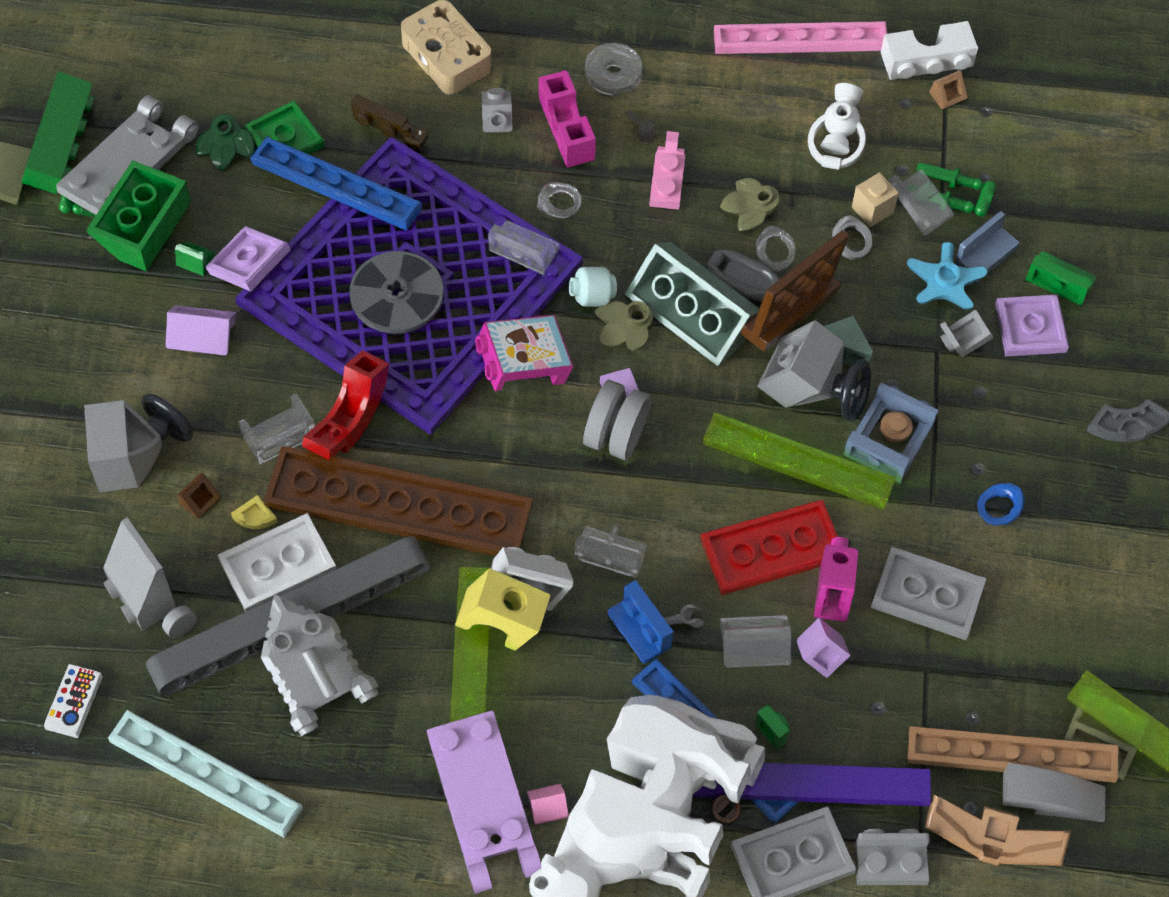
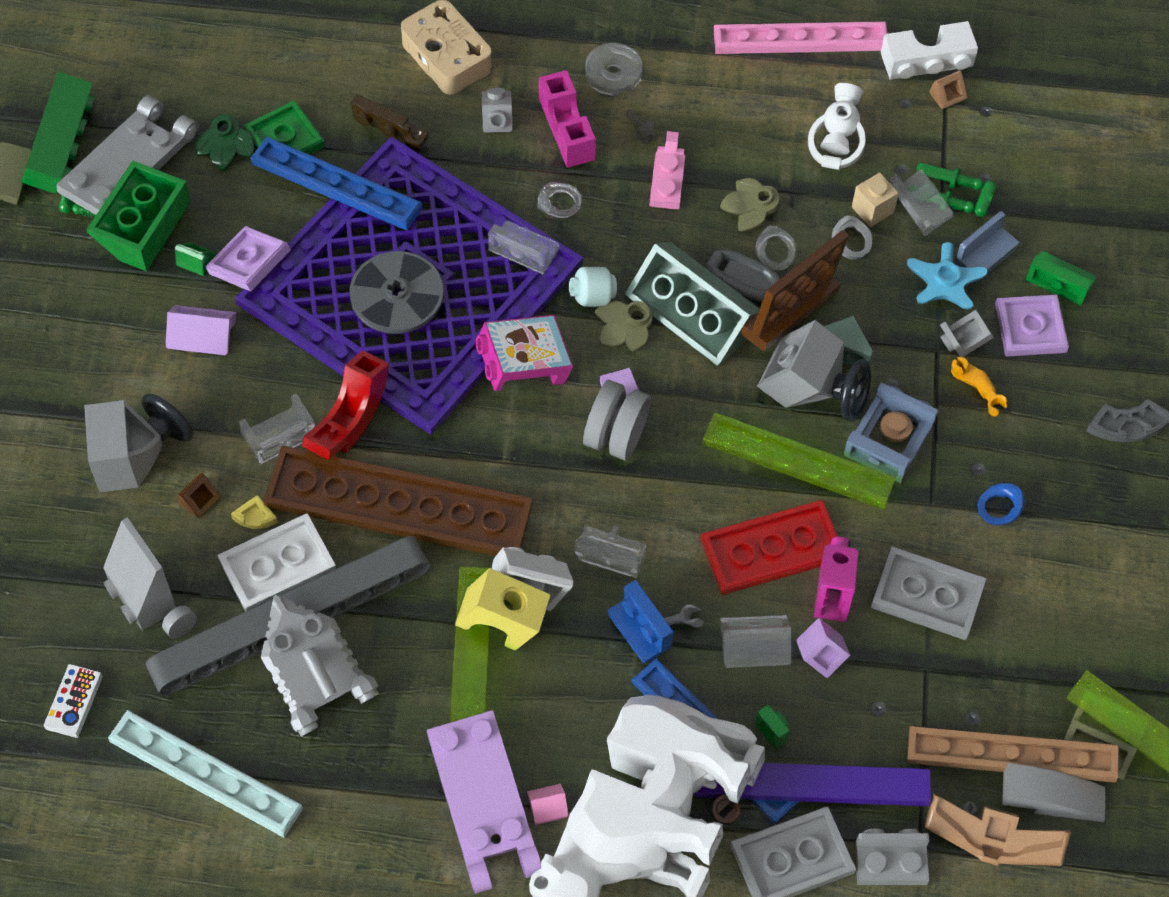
(979, 379): none -> light orange arm

